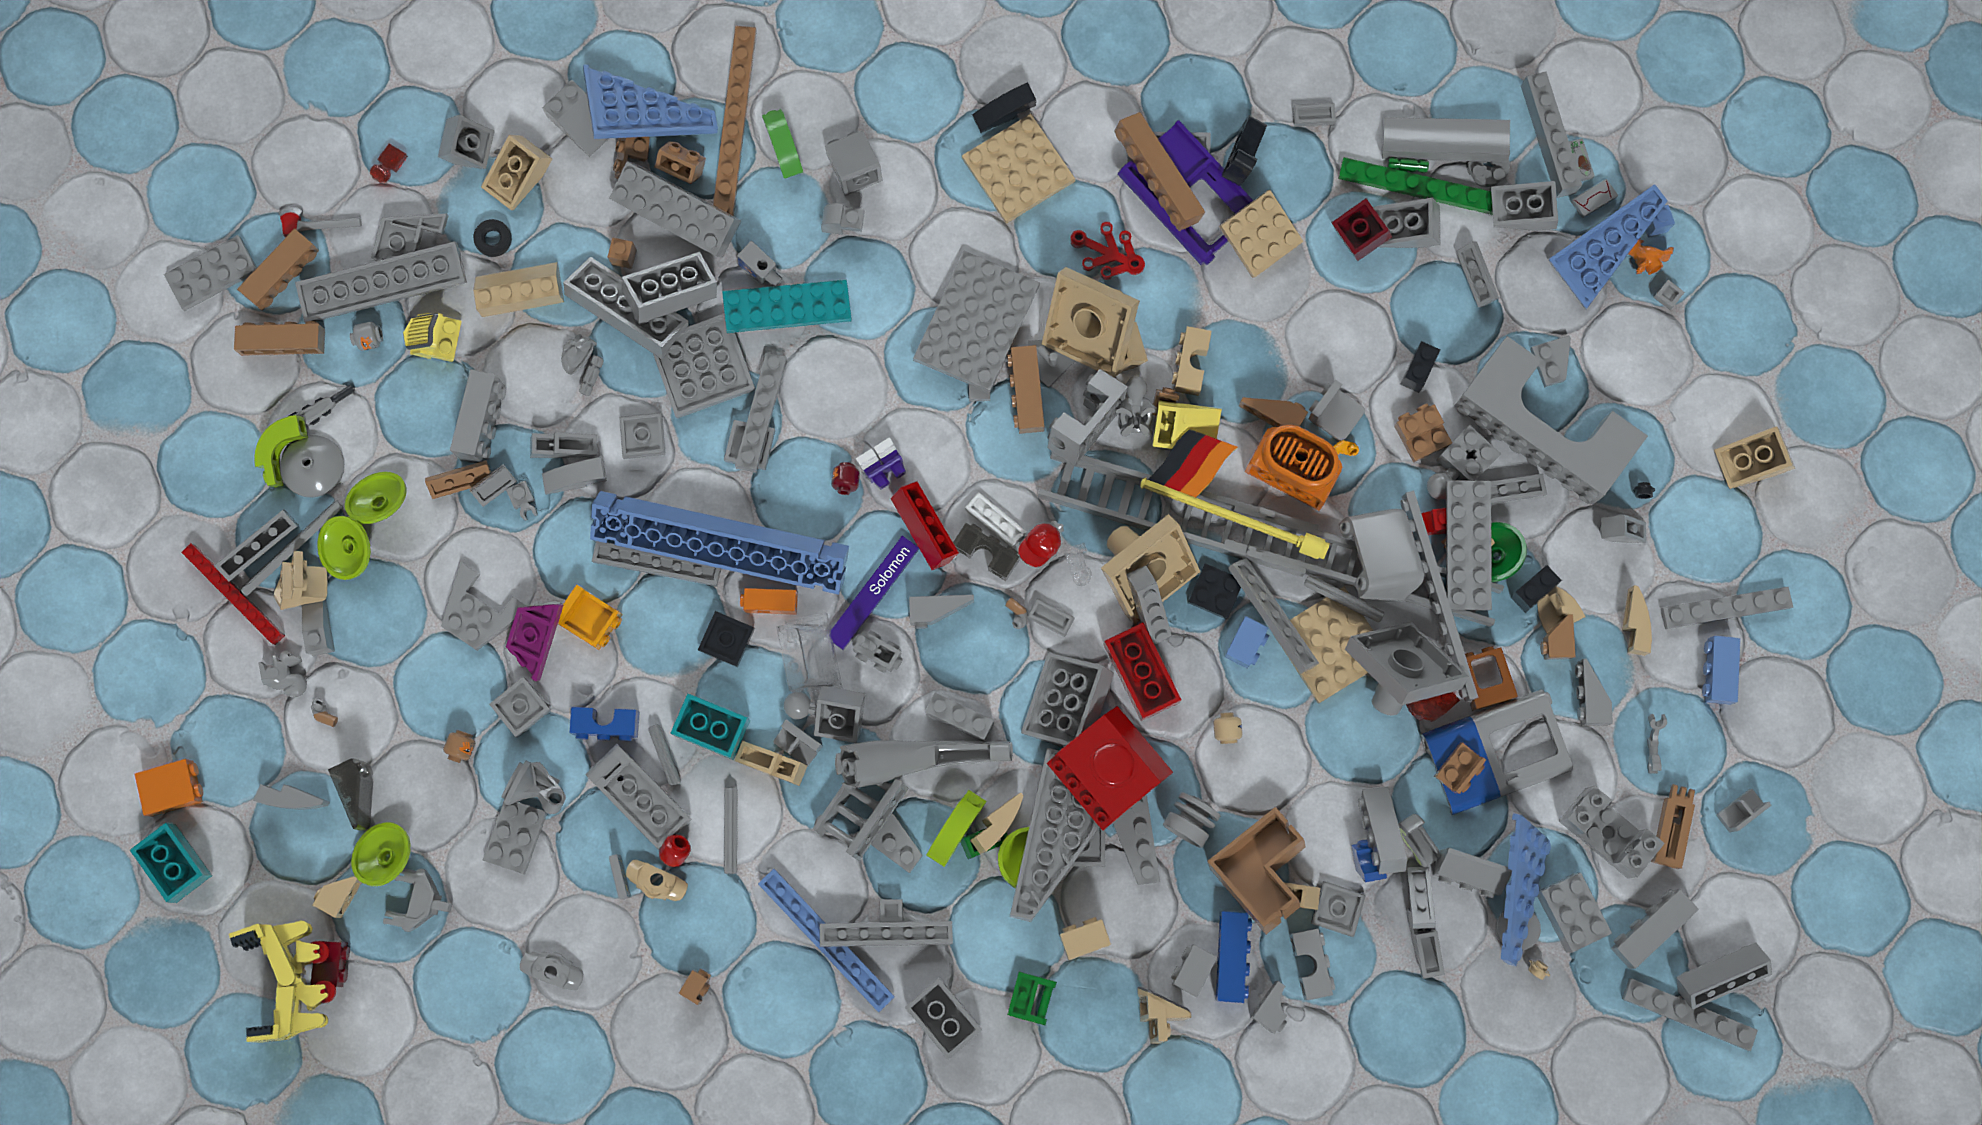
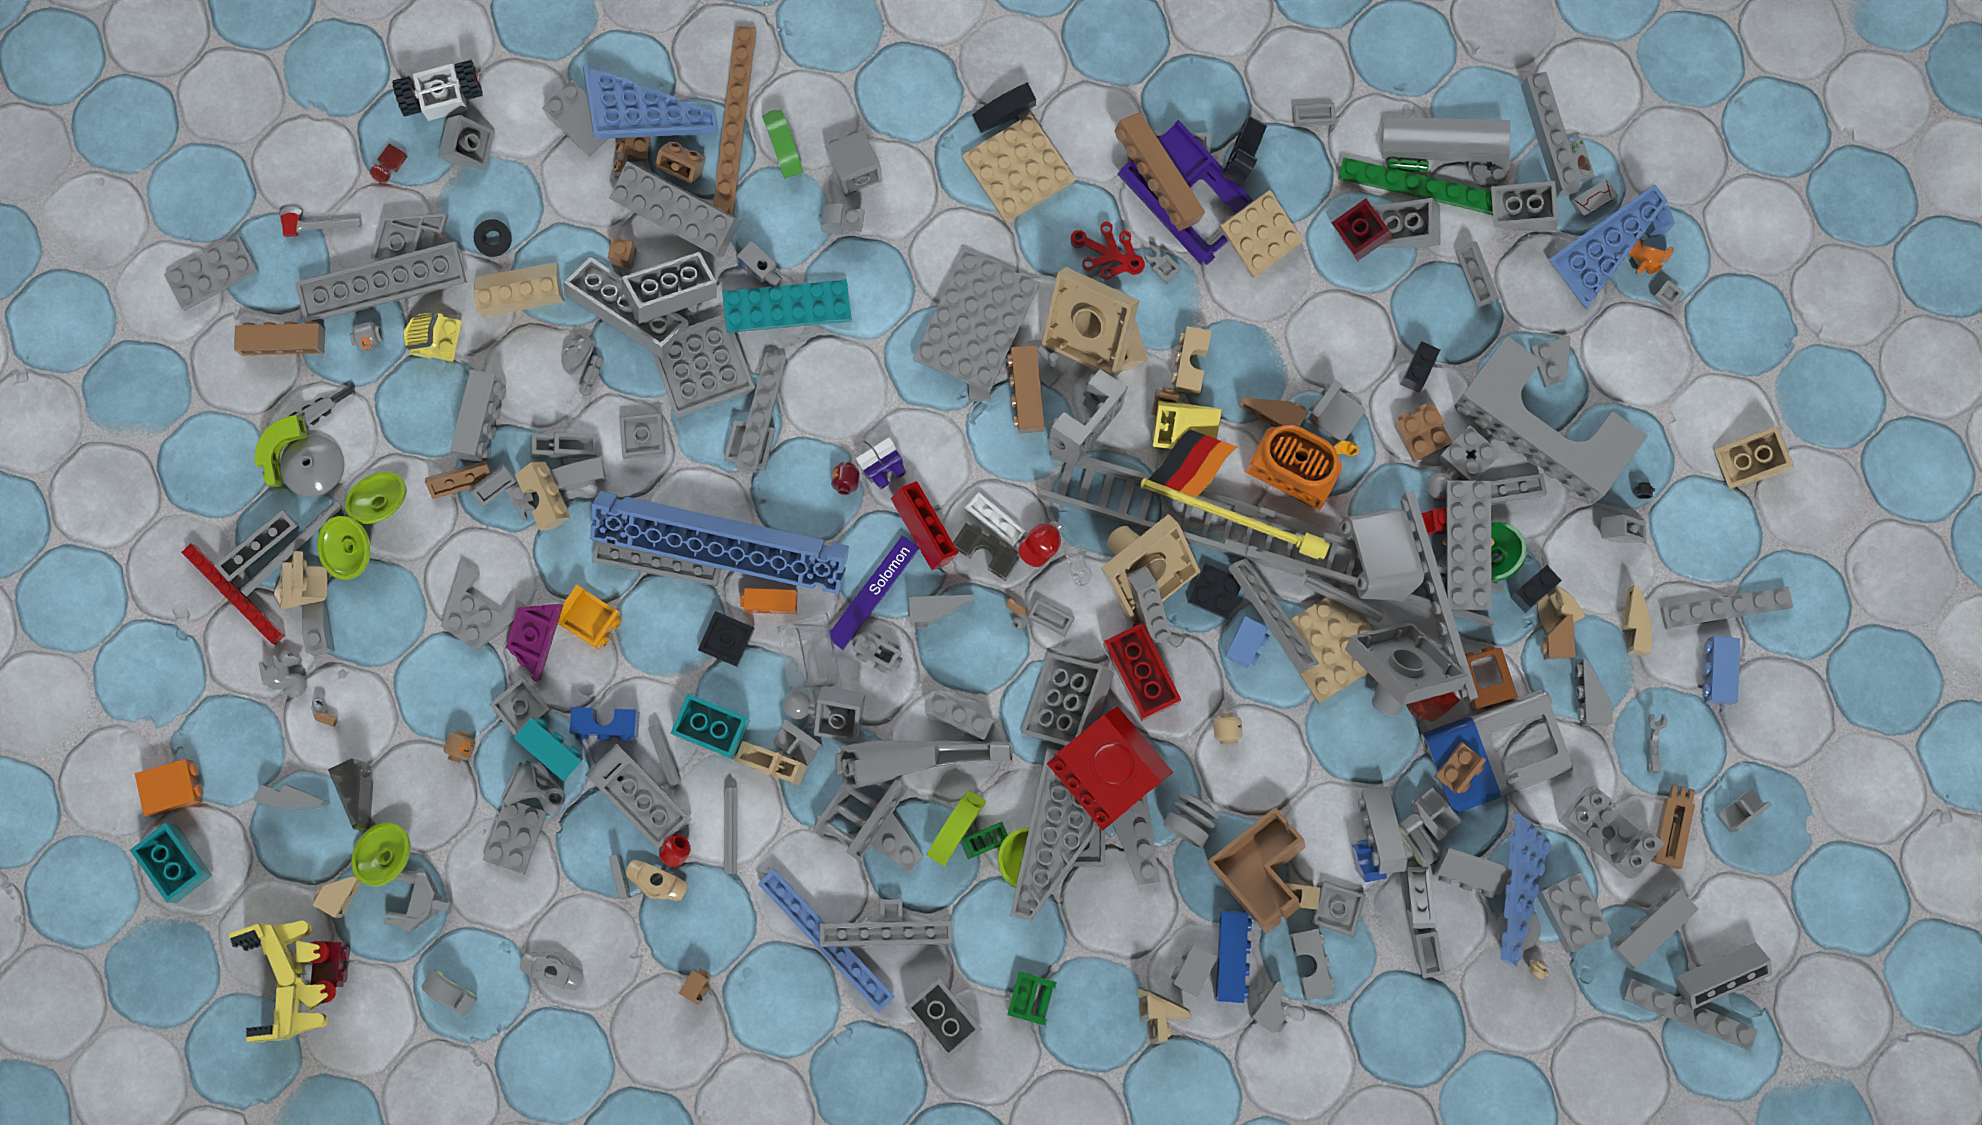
(278, 270): medium nougat brick -> none
(439, 90): none -> brick
(448, 993): none -> light grey animal
(516, 171): tan slope -> none
(549, 747): none -> teal brick
(551, 508): none -> tan arch
(997, 824): tan slope -> none
(1085, 938): tan brick -> none
(1136, 410): light grey animal -> none
(1164, 267): none -> light grey plate
(1436, 813): none -> light grey panel

